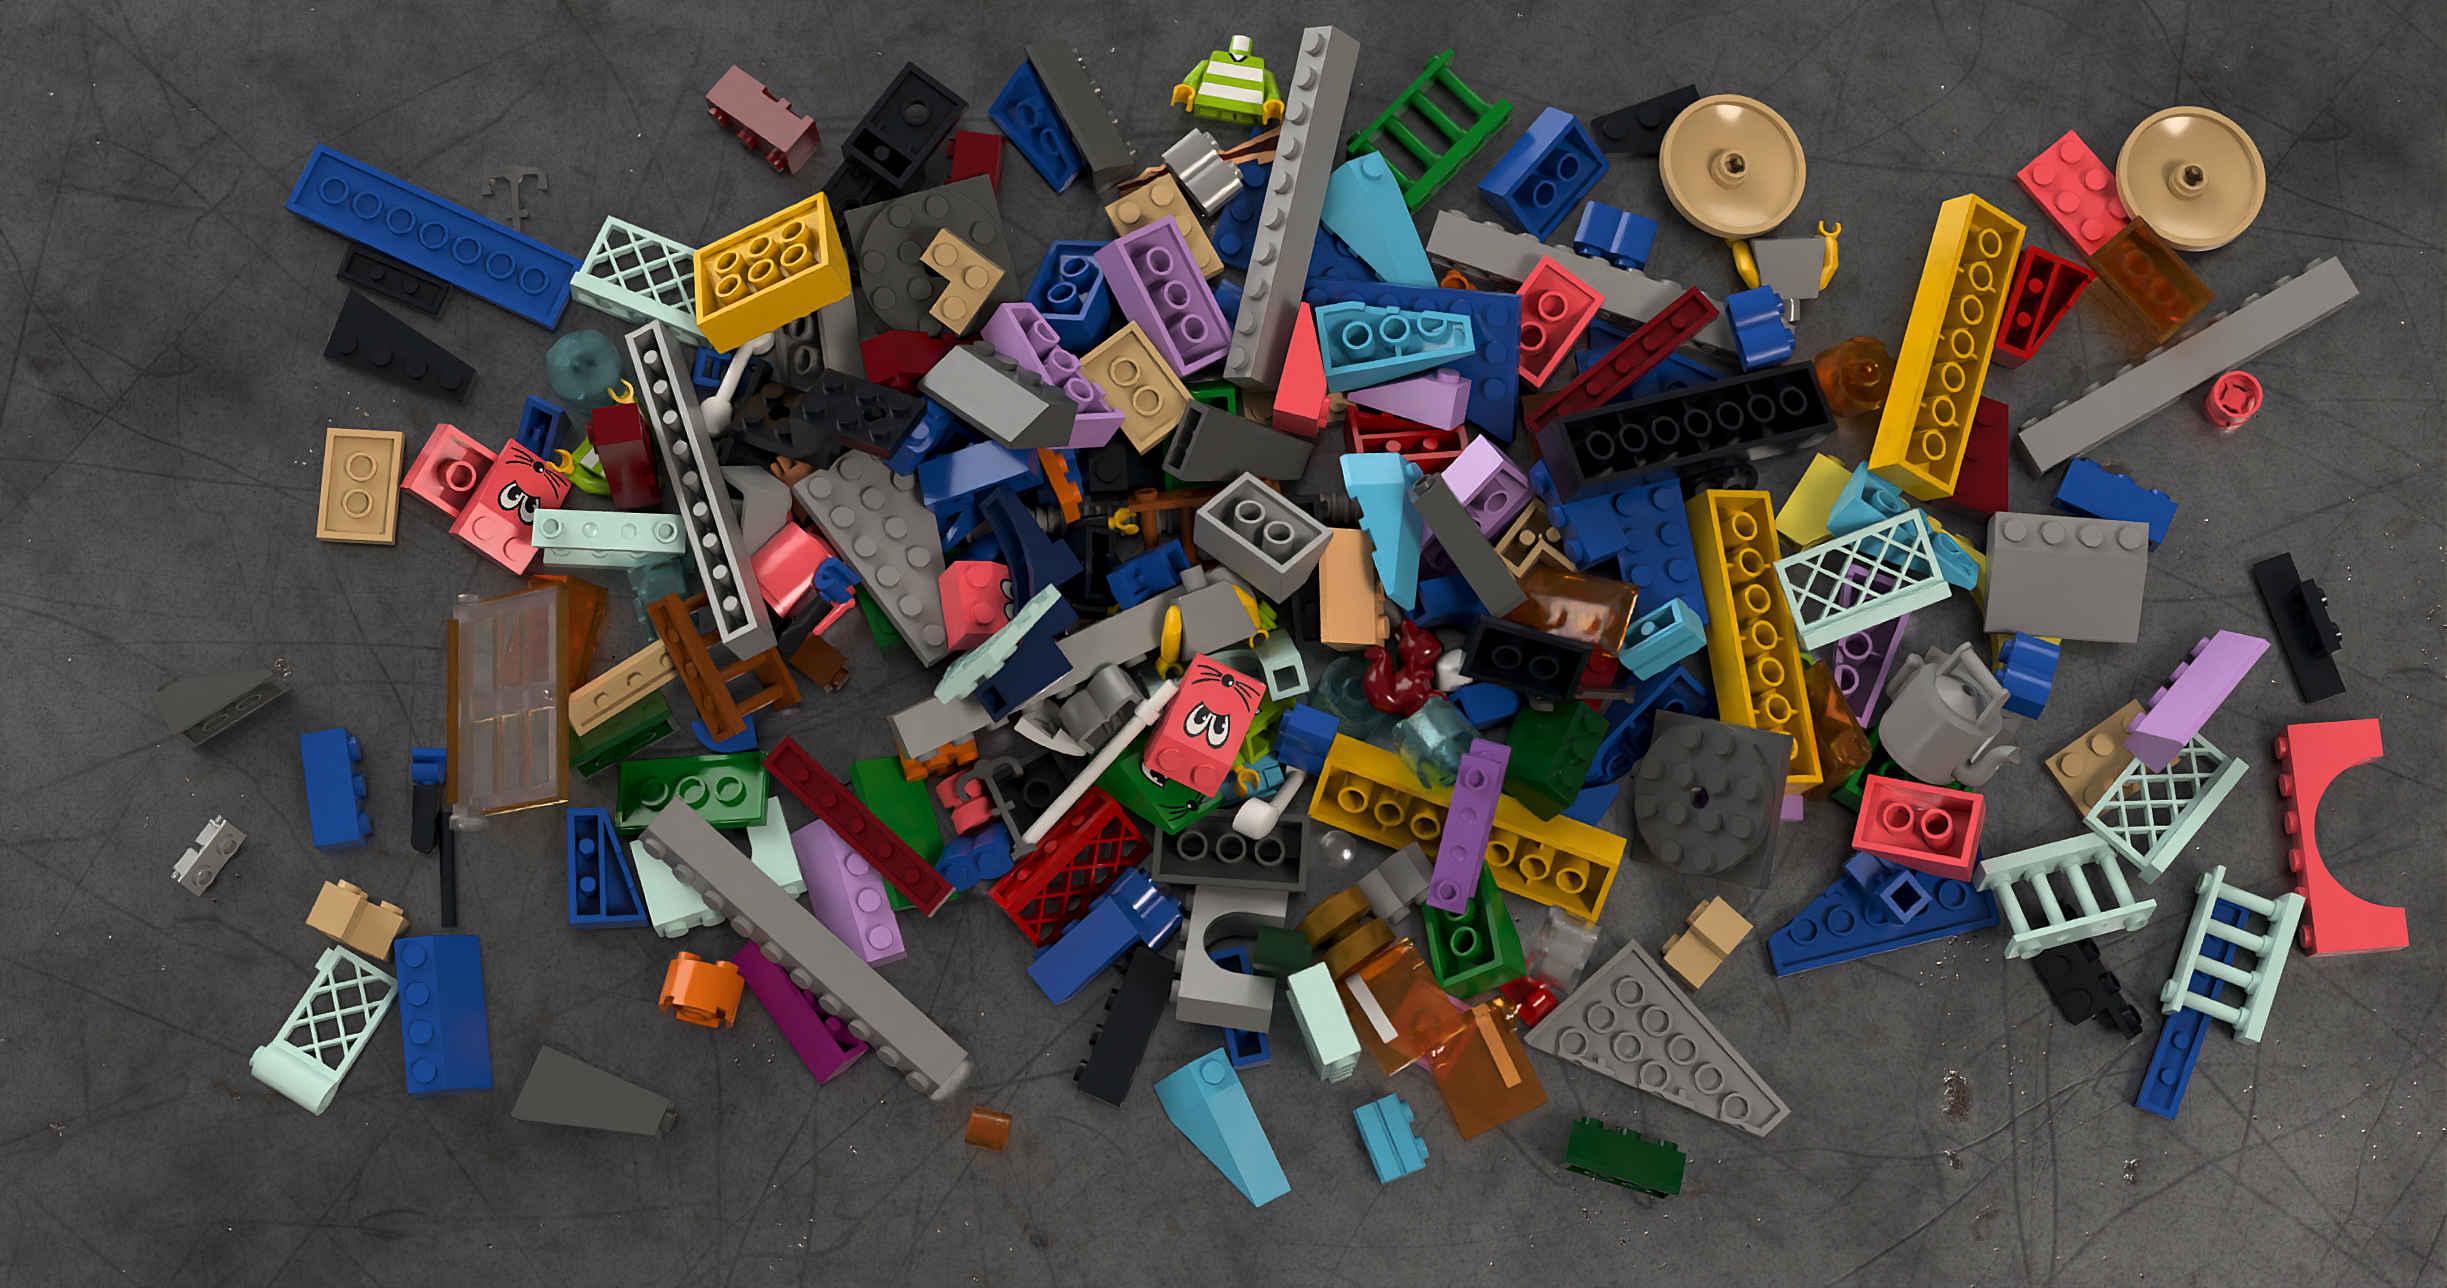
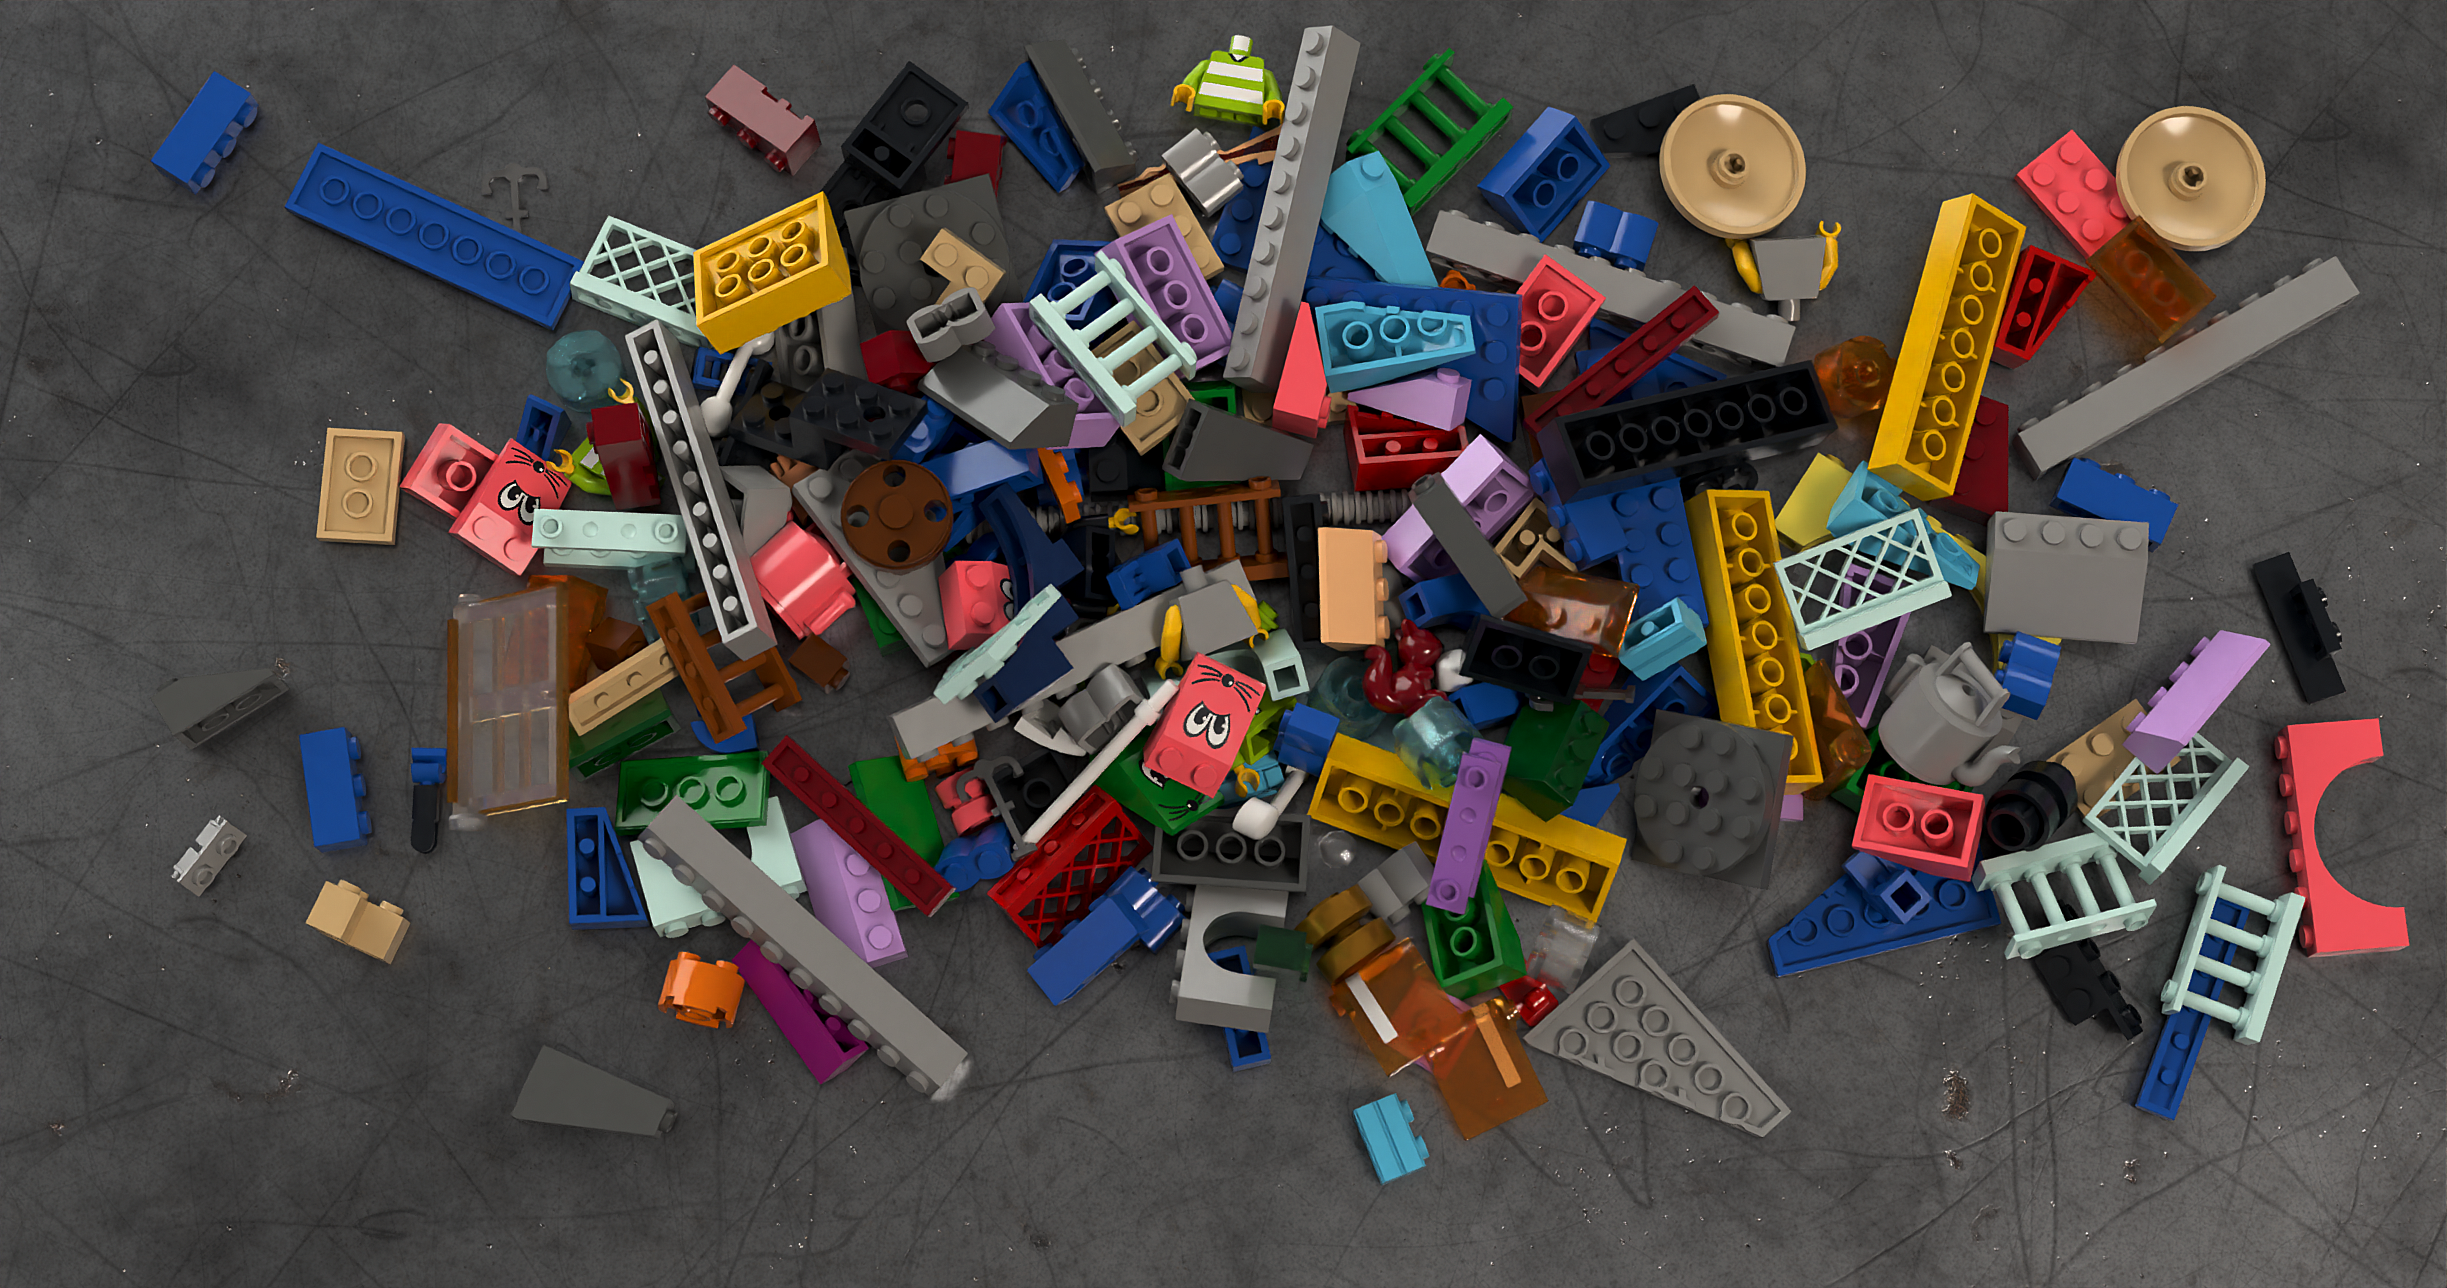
(205, 133): none -> blue brick
(296, 1072): light aqua piece -> none
(391, 350): black wing -> none
(394, 281): black tile -> none
(443, 1015): blue slope -> none
(447, 872): black bar -> none
(614, 643): none -> reddish brown brick
(831, 580): piece -> none
(897, 516): none -> reddish brown piece
(956, 322): none -> light grey brick
(988, 1129): clear orange piece -> none
(1098, 372): none -> light aqua fence
(1128, 1028): black brick -> none
(1219, 1120): medium azure wedge -> none
(1261, 536): light grey slope -> none
(1323, 1023): light aqua arch -> none
(1389, 517): medium azure wedge -> none
(1623, 1159): dark green slope -> none
(1703, 947): tan brick -> none
(1758, 328): blue brick -> none
(2031, 806): none -> black piece
(2238, 394): coral wheel -> none

